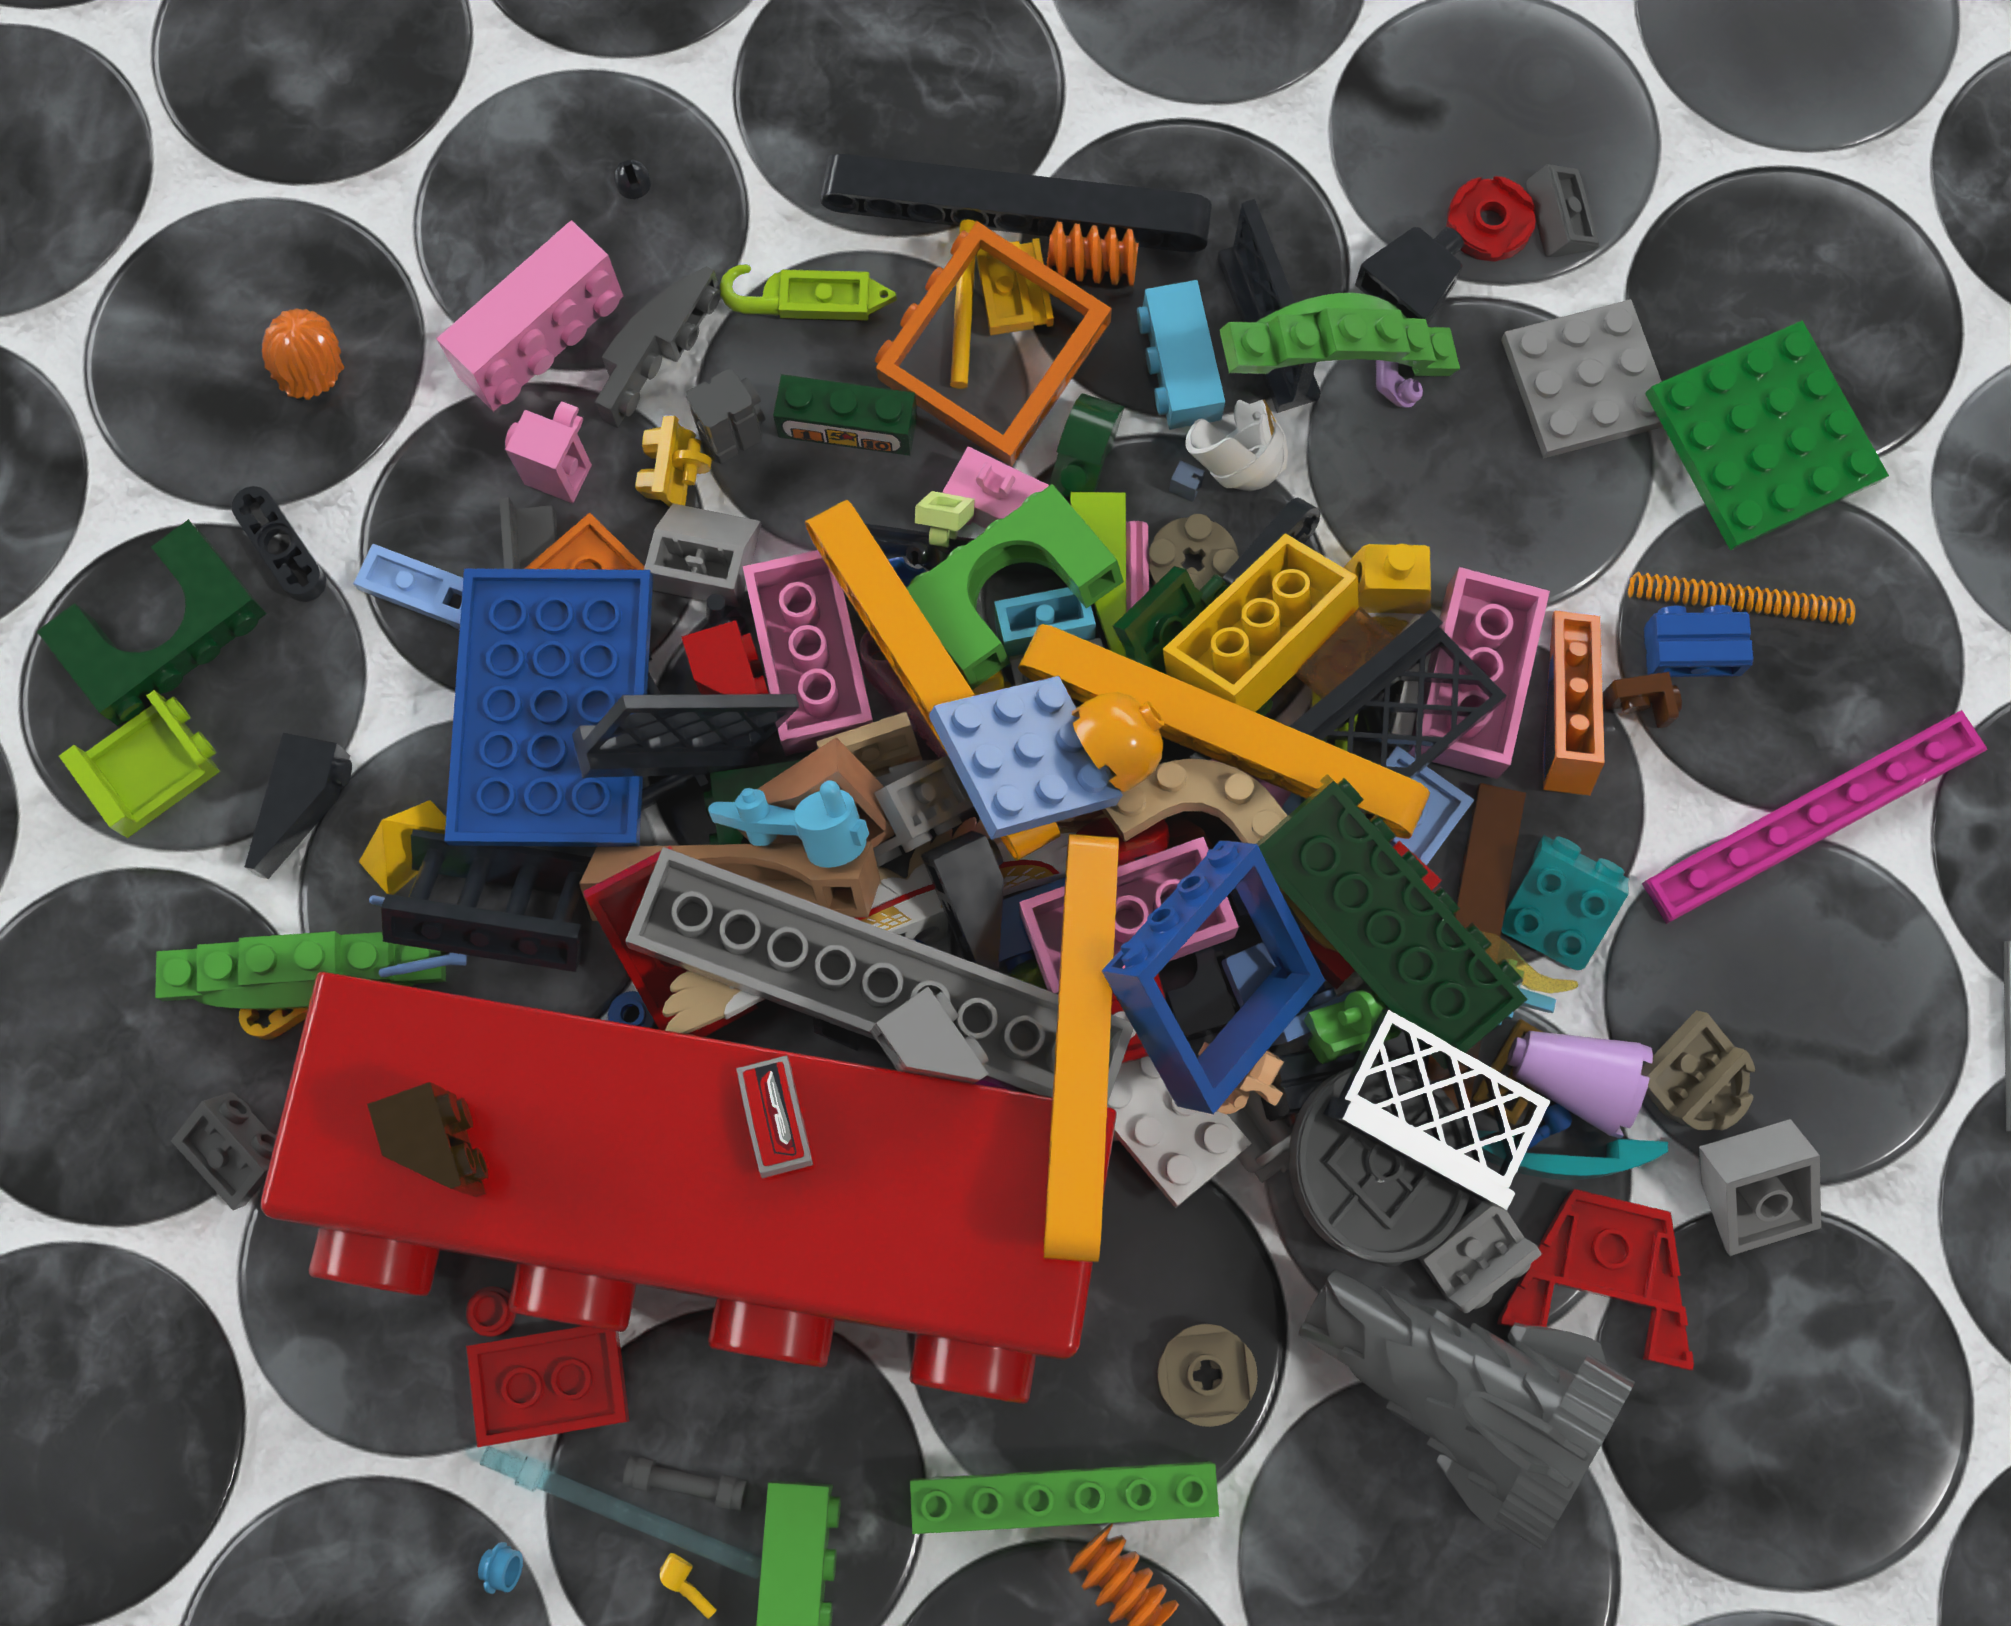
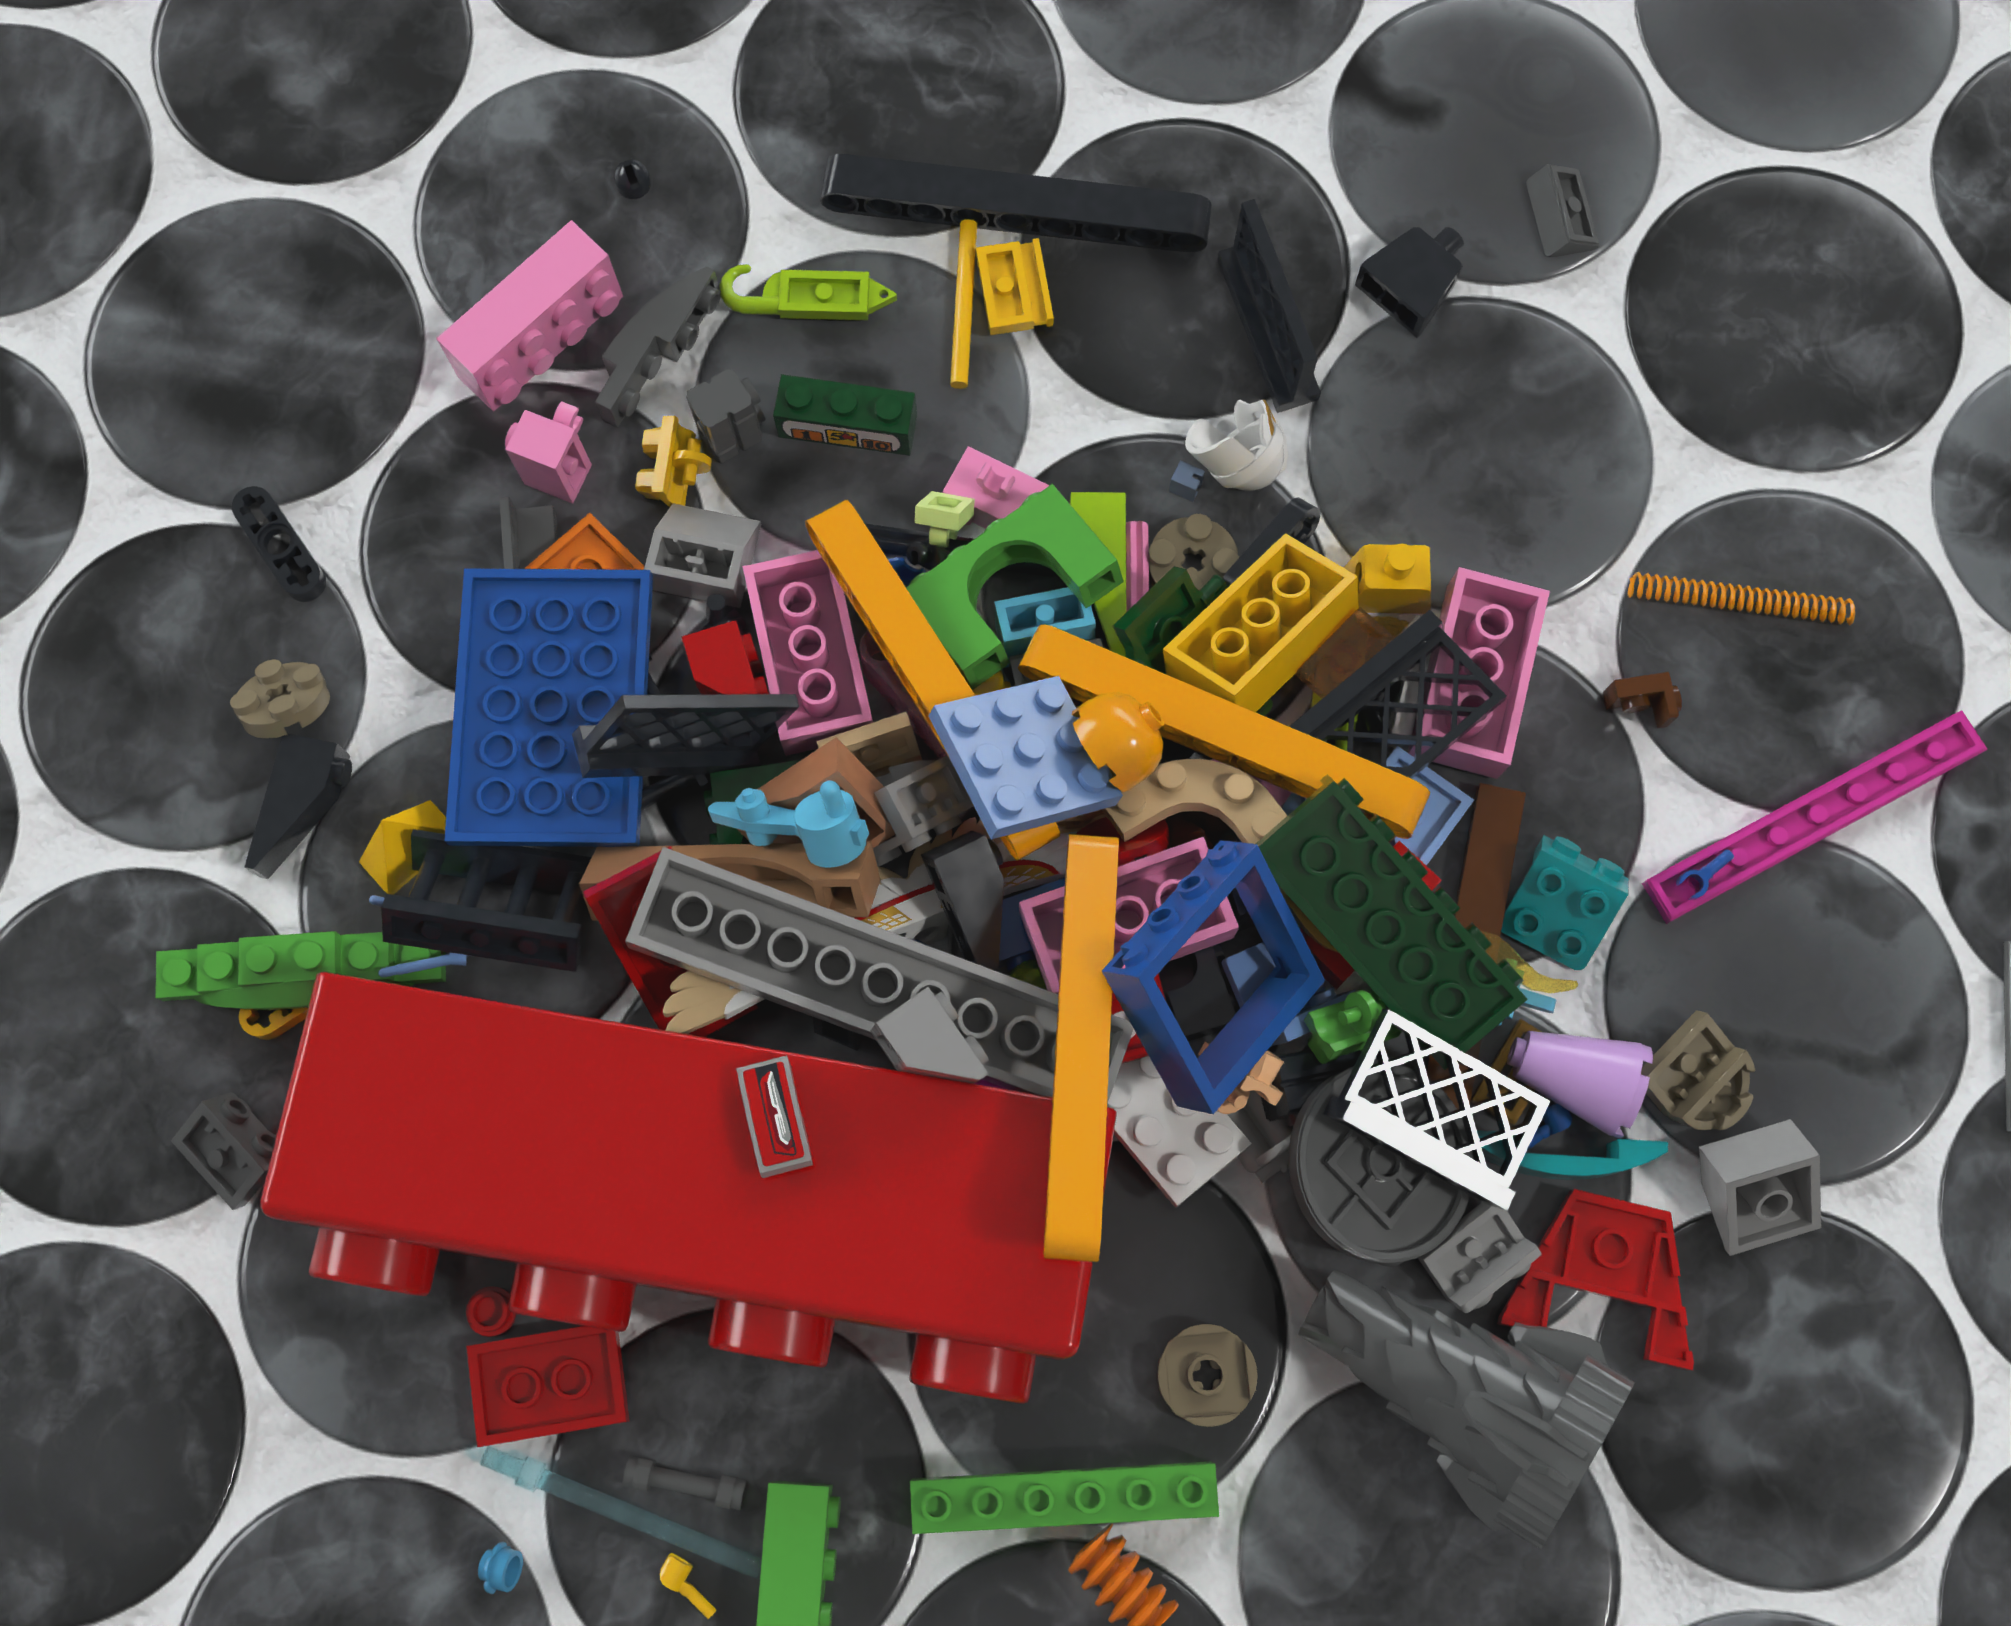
(143, 766): lime panel -> none
(215, 613): dark green arch -> none
(280, 698): none -> dark tan plate
(302, 353): orange hair -> none
(410, 584): light blue plate -> none
(429, 1135): dark brown slope -> none
(628, 1000): blue plate -> none
(1045, 395): orange window -> none
(1085, 444): dark green brick -> none
(1093, 253): orange piece -> none
(1181, 354): medium azure brick -> none
(1338, 329): bright green piece -> none
(1394, 387): lavender arm -> none
(1498, 195): red tile -> none
(1574, 705): orange slope -> none
(1584, 377): light grey plate -> none
(1698, 642): blue brick -> none
(1706, 872): none -> blue hand
(1766, 434): green plate -> none

